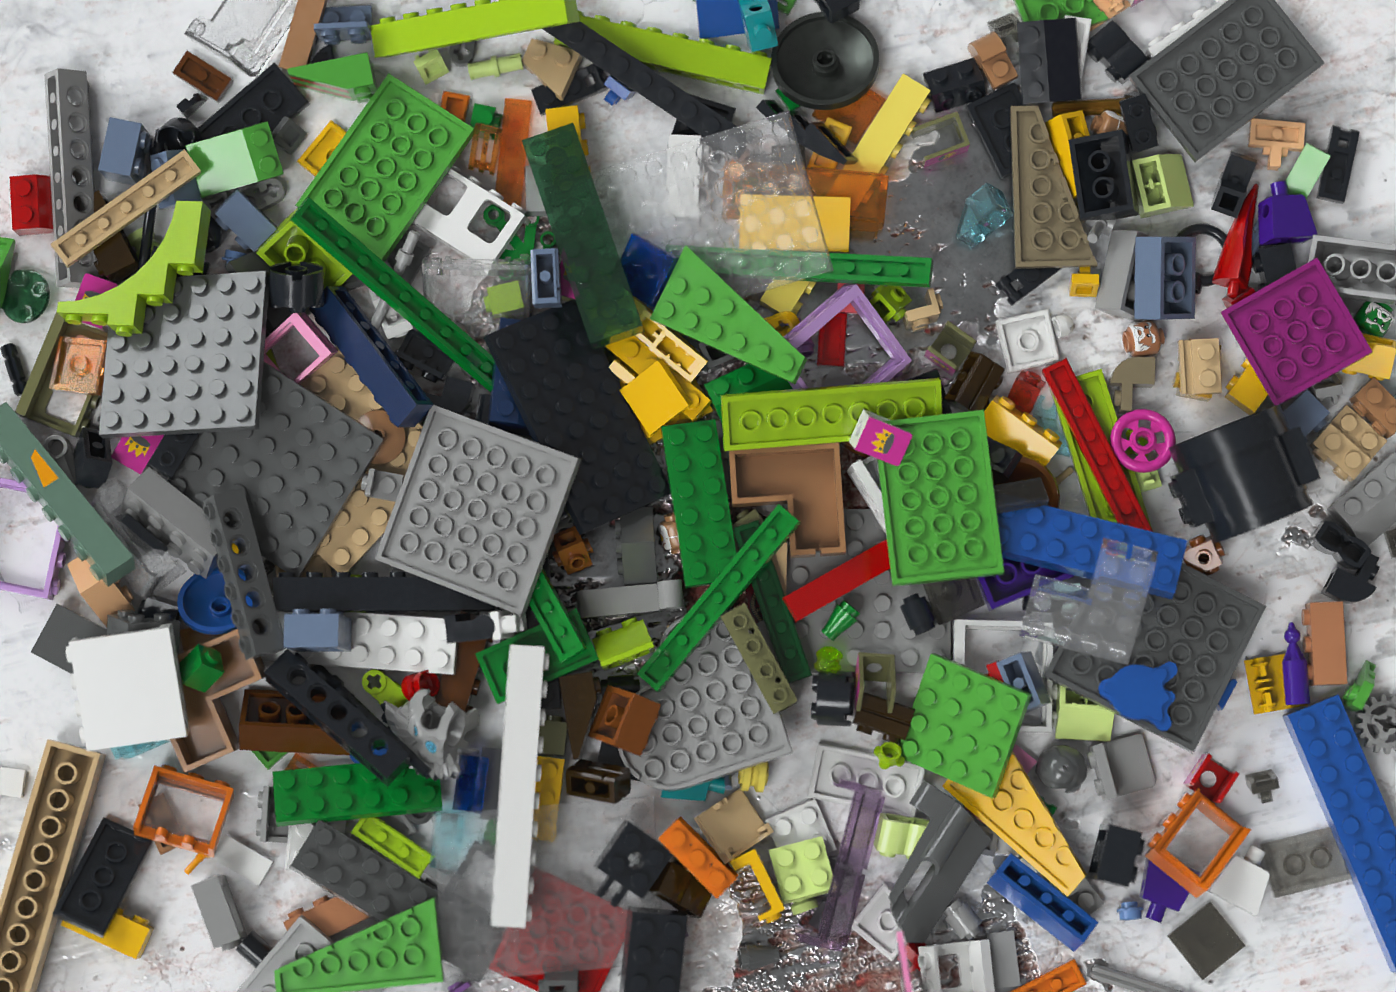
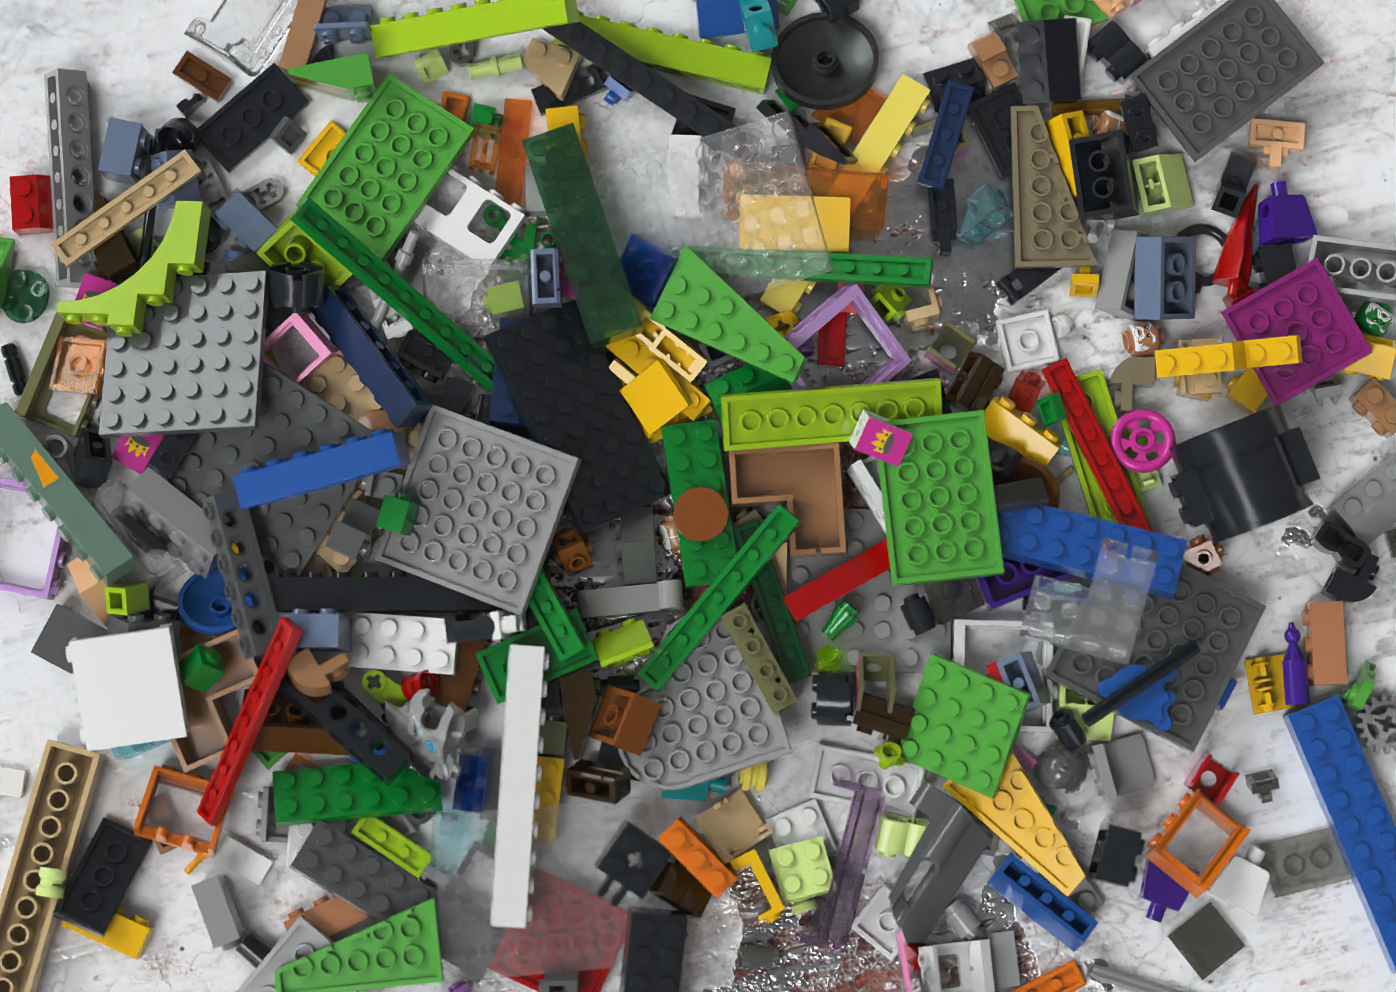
(51, 882): none -> yellowish green wheel
(127, 597): none -> lime brick
(235, 159): slope -> none
(249, 721): none -> red tile
(315, 678): none -> medium nougat brick
(321, 470): none -> blue brick
(355, 531): none -> dark grey brick
(398, 514): none -> green brick
(700, 514): none -> dark orange tile
(943, 216): none -> black hinge
(945, 135): none -> dark blue tile
(1051, 409): none -> green tile
(1068, 729): none -> black brick
(1130, 911): medium blue plate -> none
(1141, 683): none -> black axle
(1228, 356): none -> yellow bracket
(1306, 170): tile -> none
(1306, 413): sand blue brick -> none
(1338, 169): black plate -> none
(1347, 444): tan plate -> none

